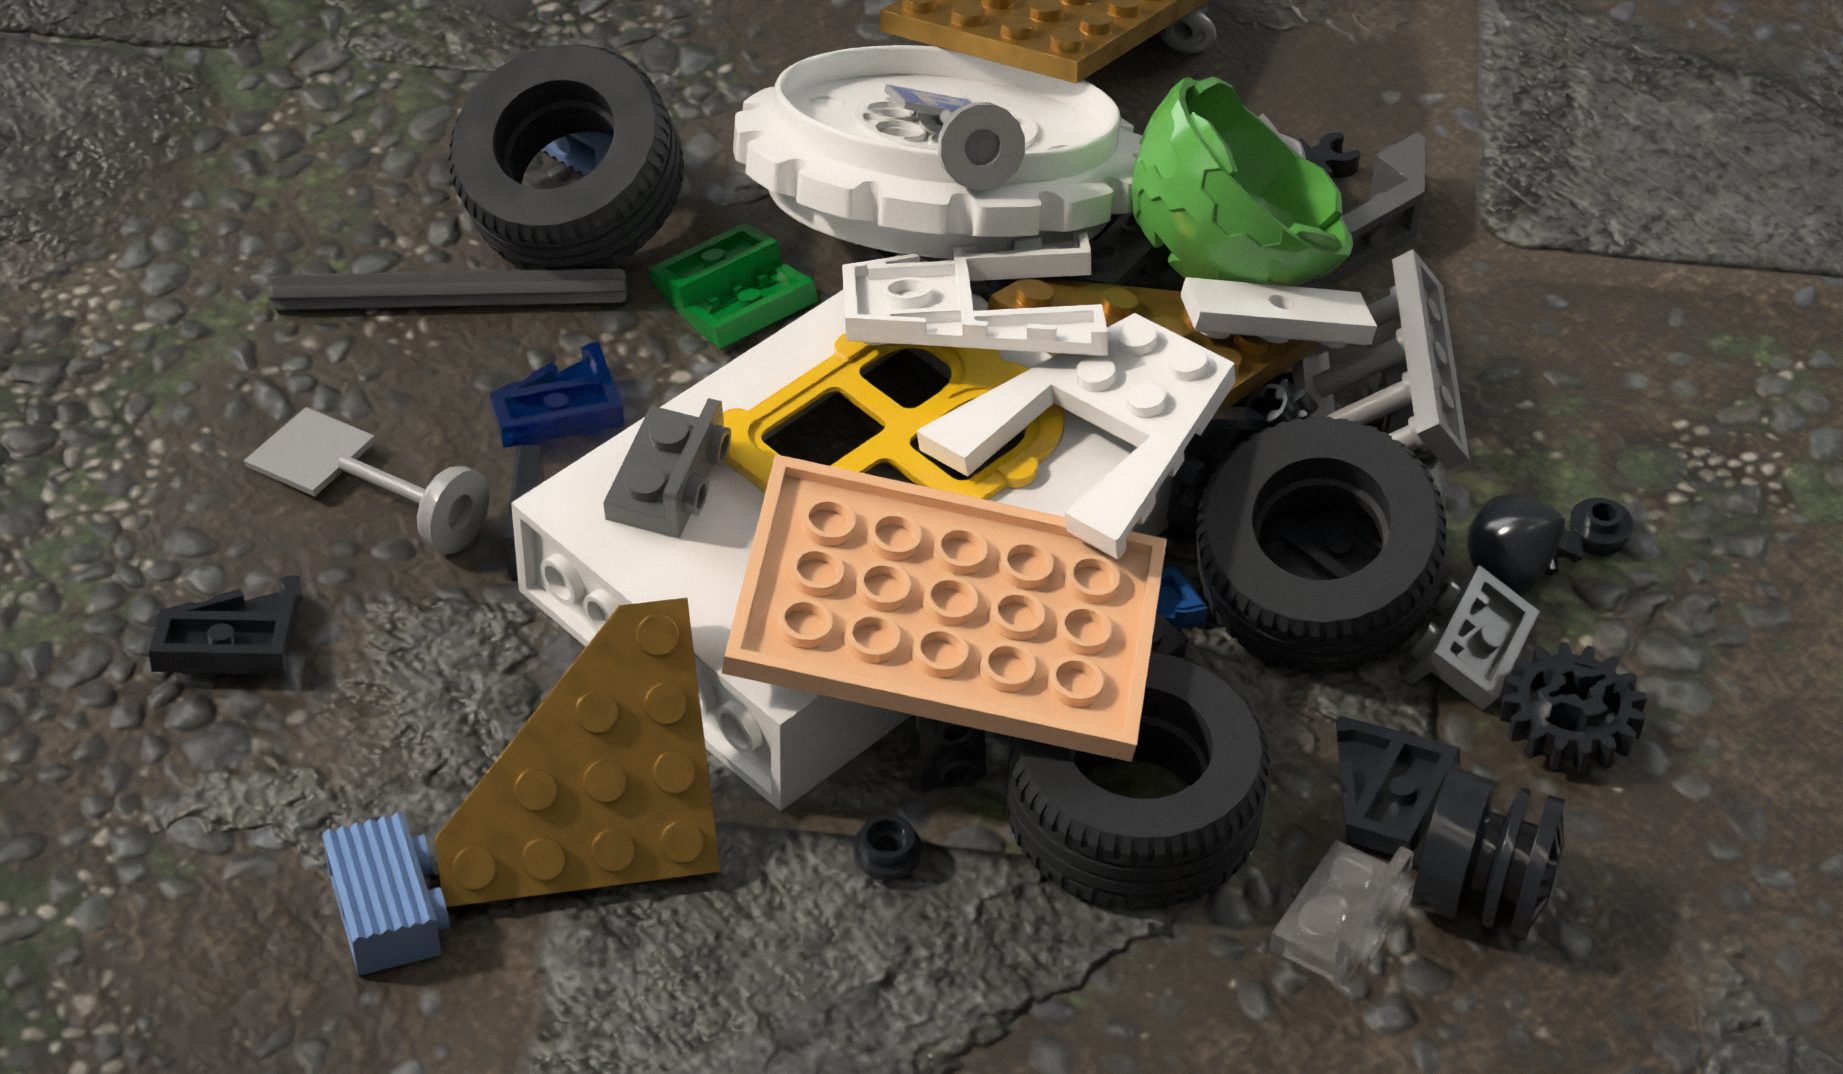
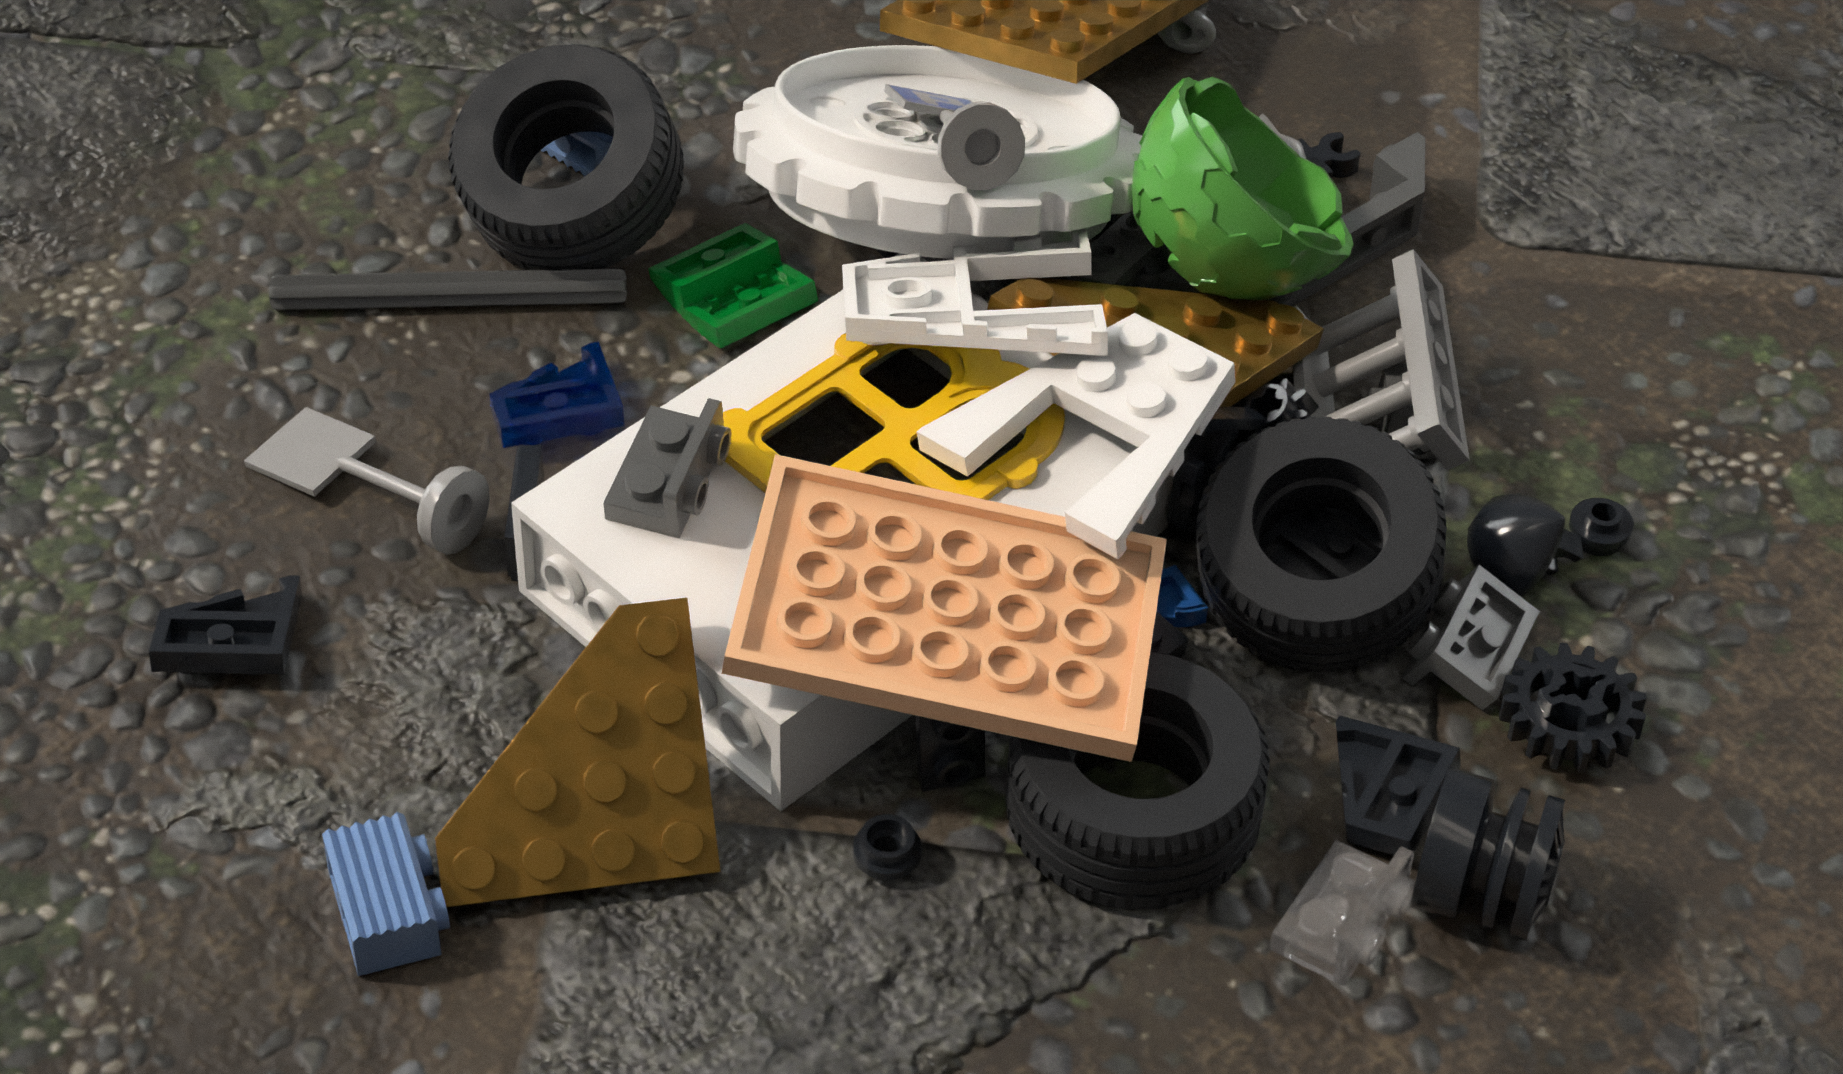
(1277, 312): white tile -> none

